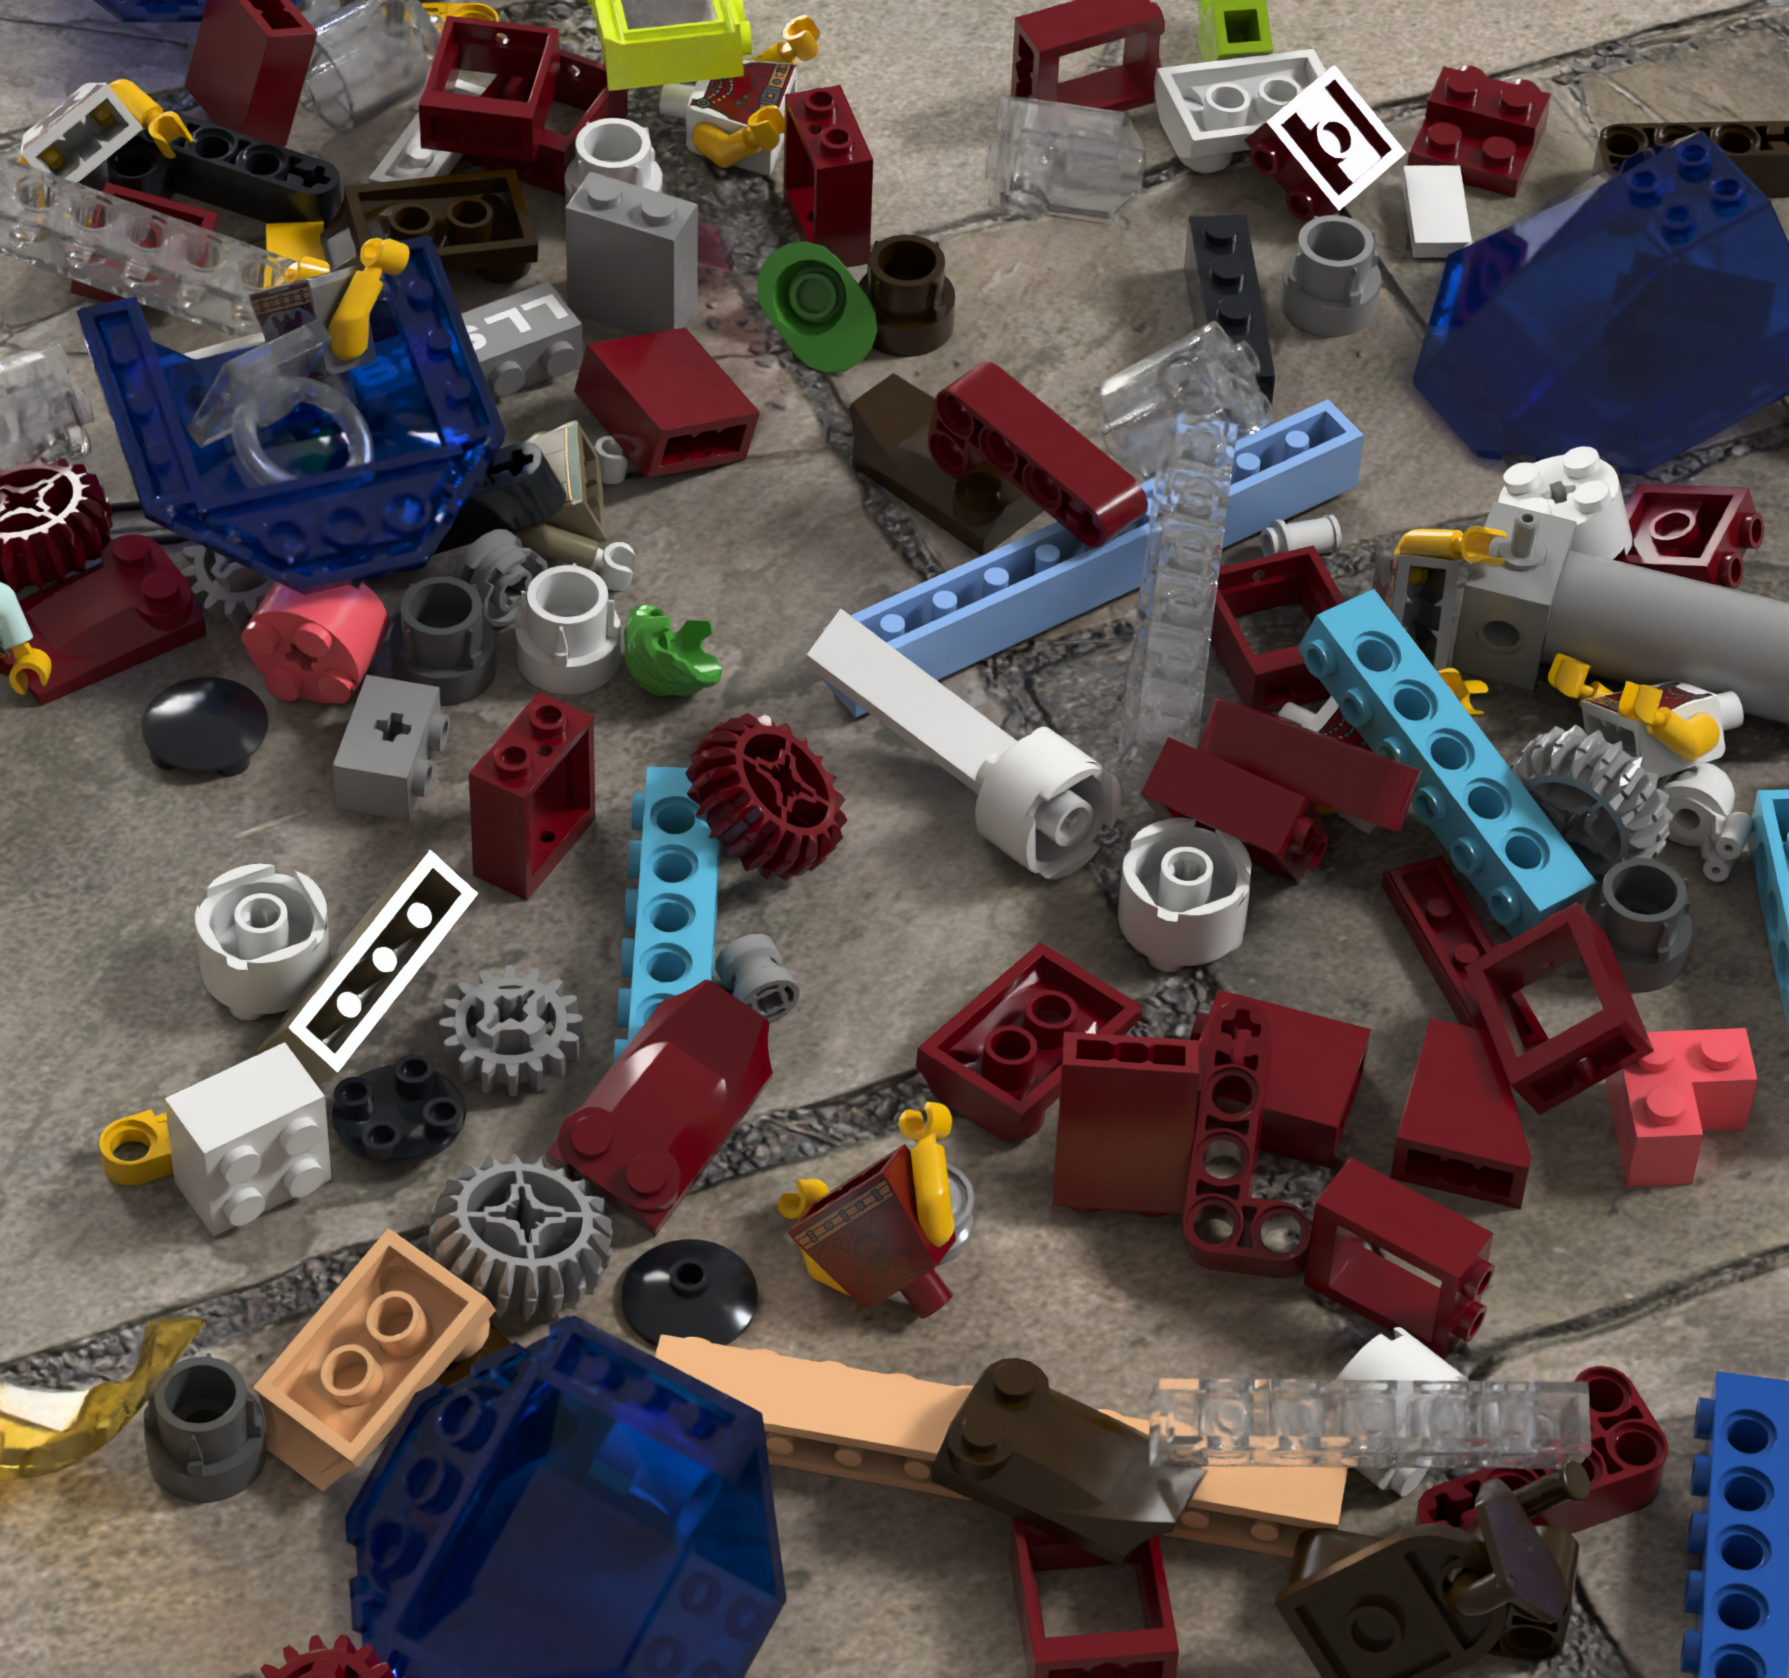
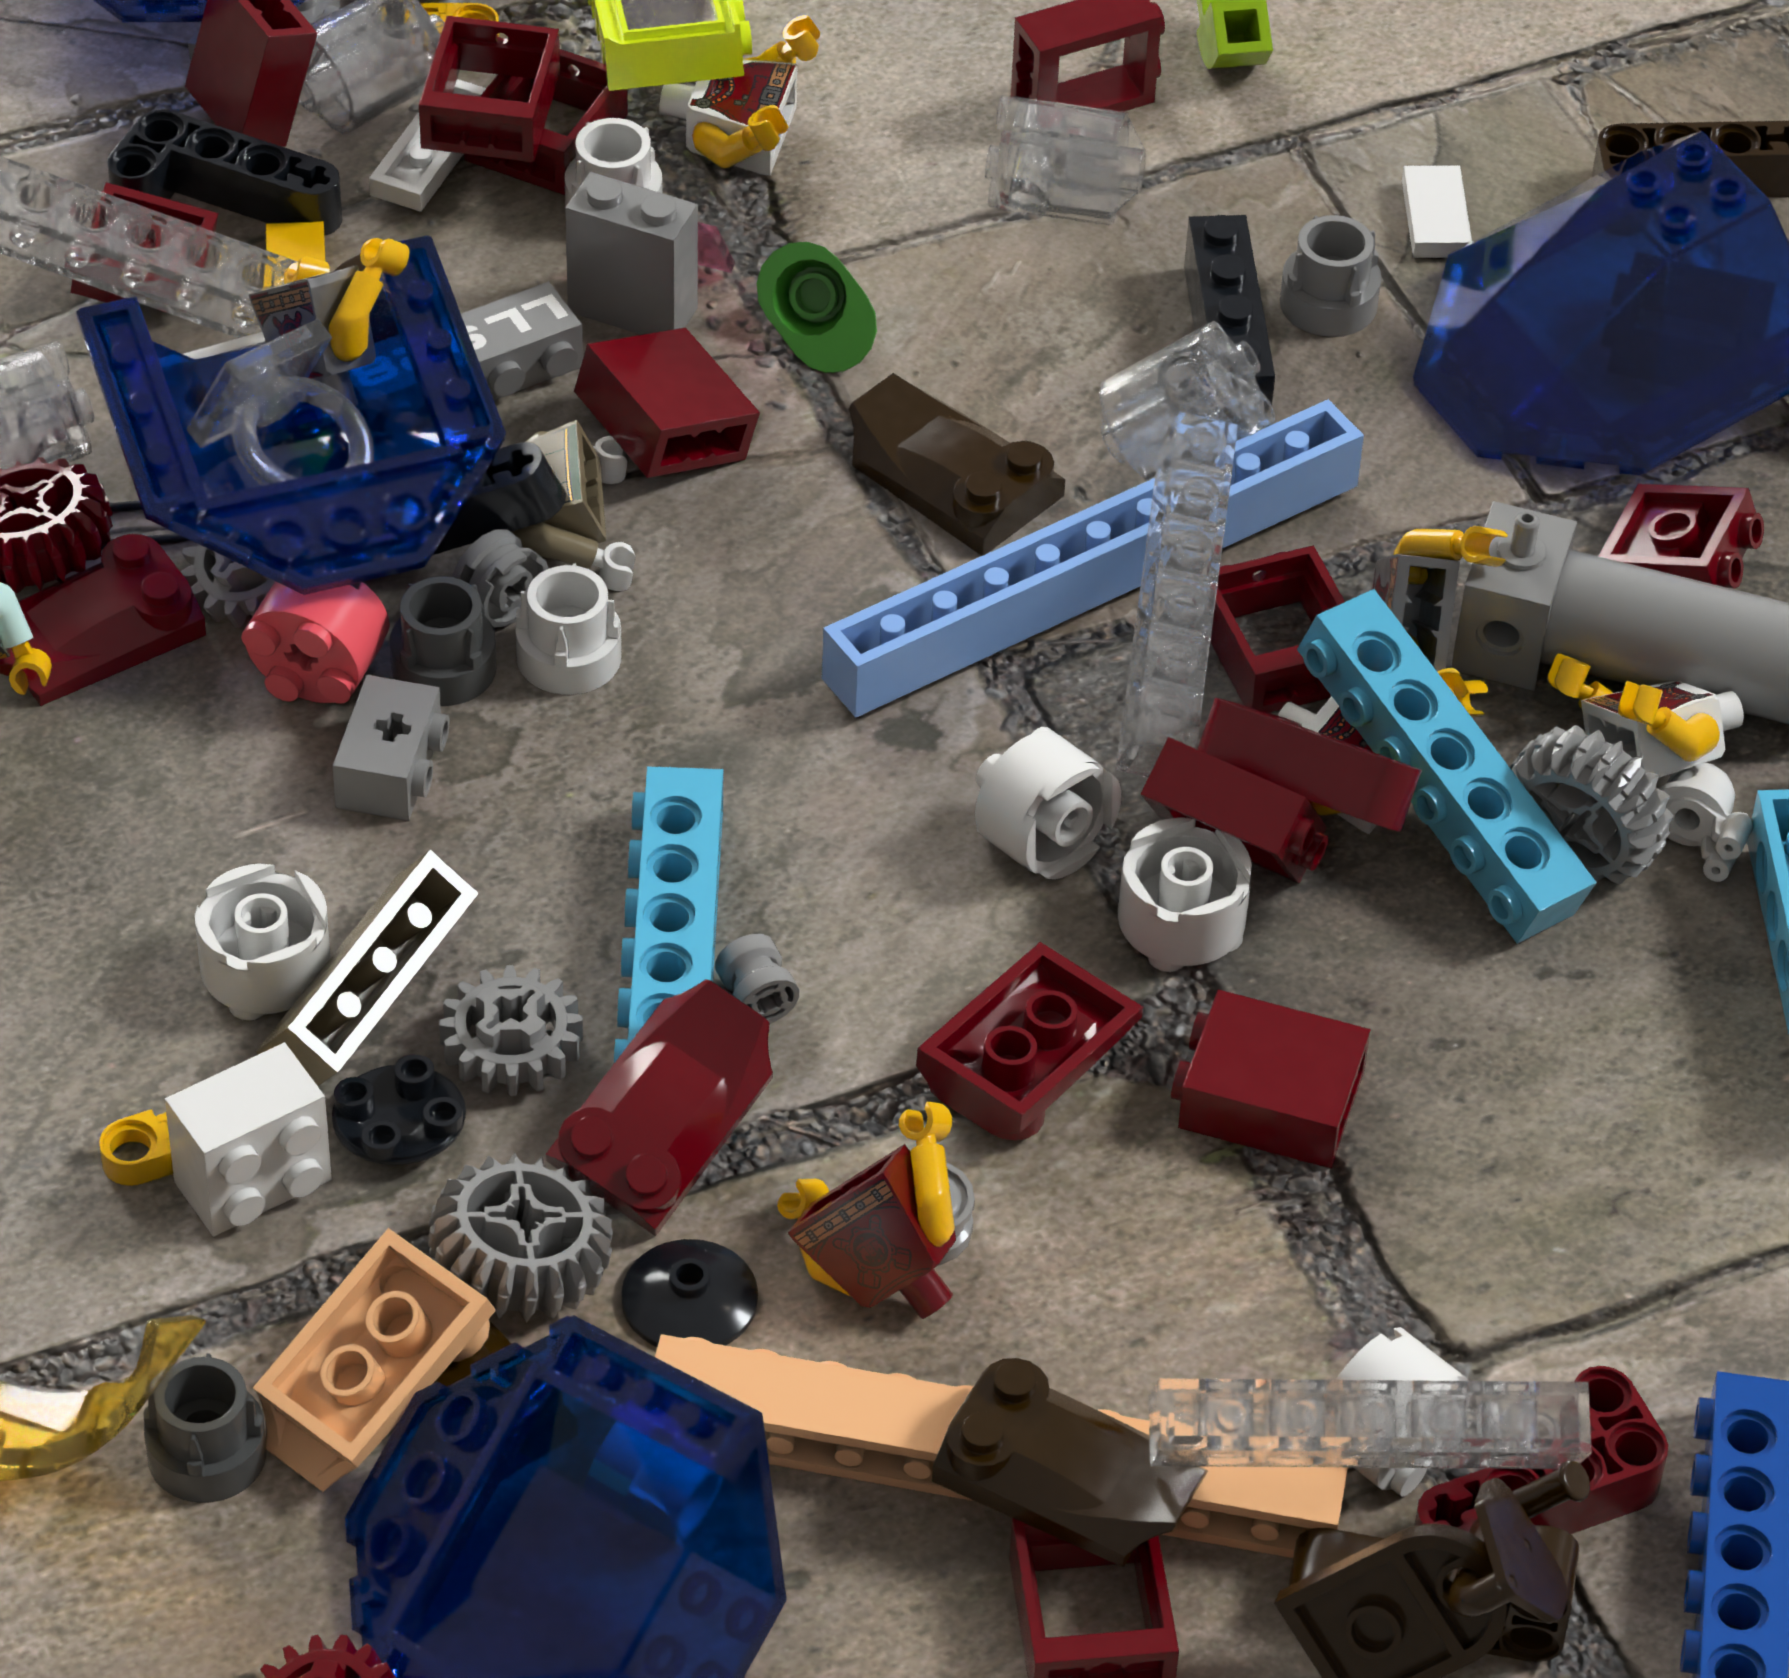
(94, 126): torso -> none
(205, 726): black dish -> none
(471, 216): dark brown slope -> none
(530, 788): dark red window -> none
(665, 660): bright green hair -> none
(766, 796): dark red gear -> none
(828, 174): dark red window -> none
(906, 698): white tile -> none
(909, 295): dark brown piece -> none
(1003, 423): dark red beam -> none
(1125, 1123): dark red brick -> none
(1221, 102): white slope -> none
(1238, 1137): dark red beam -> none
(1320, 532): white pin -> none
(1323, 147): plate -> none
(1413, 1228): dark red window -> none
(1451, 938): dark red tile -> none
(1462, 1120): dark red slope -> none
(1482, 128): dark red plate -> none
(1576, 489): white brick -> none
(1607, 1038): dark red window -> none
(1645, 920): dark grey piece -> none
(1676, 1093): coral brick -> none

